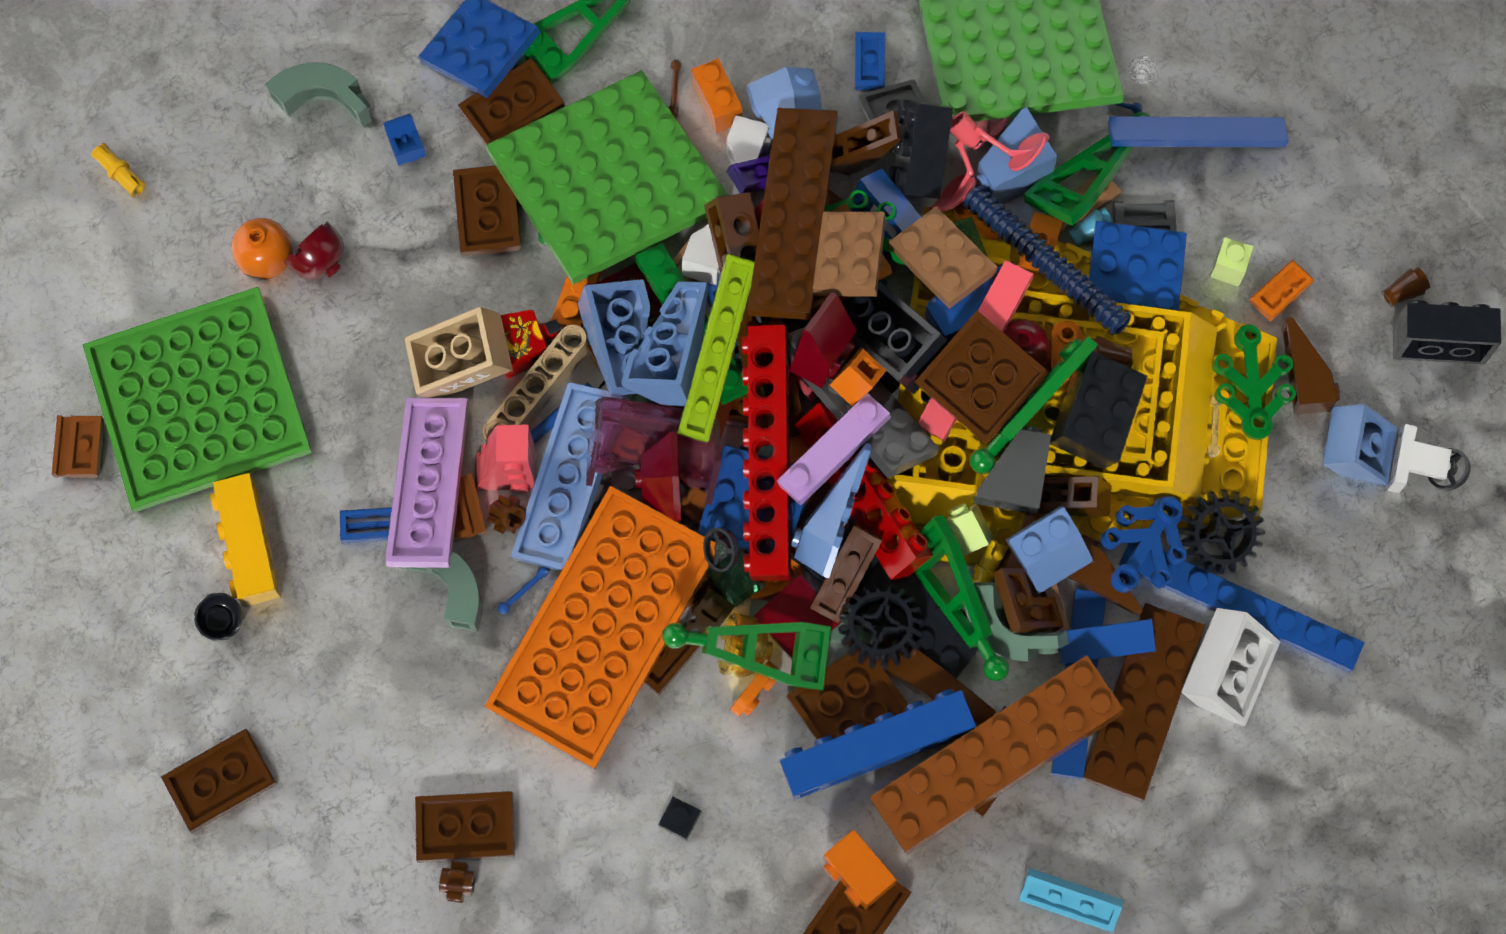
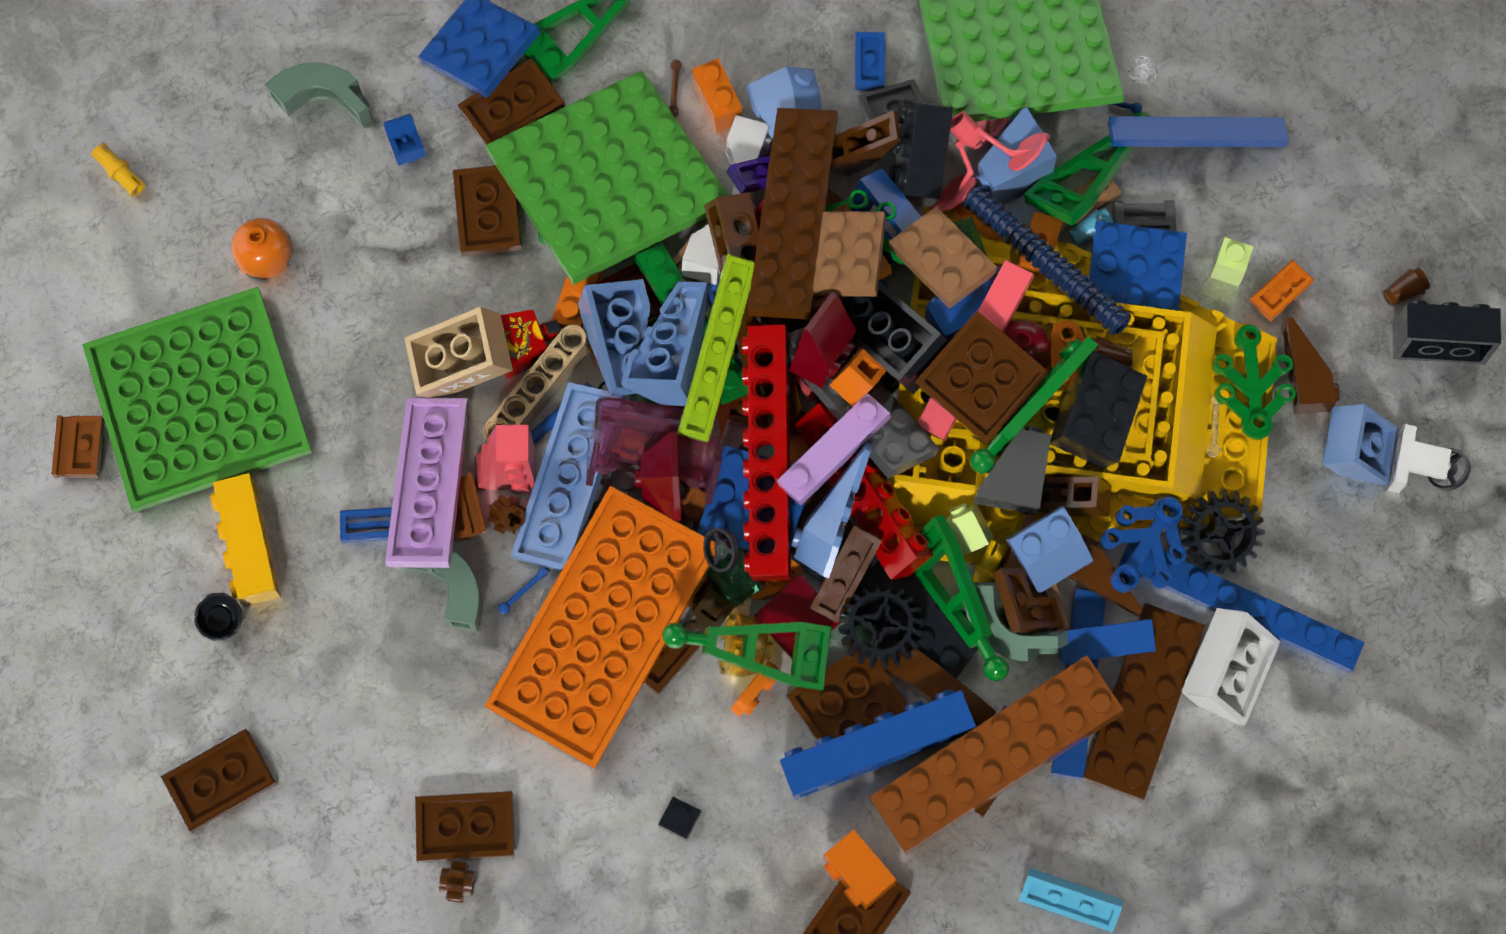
(318, 254): dark red cylinder -> none

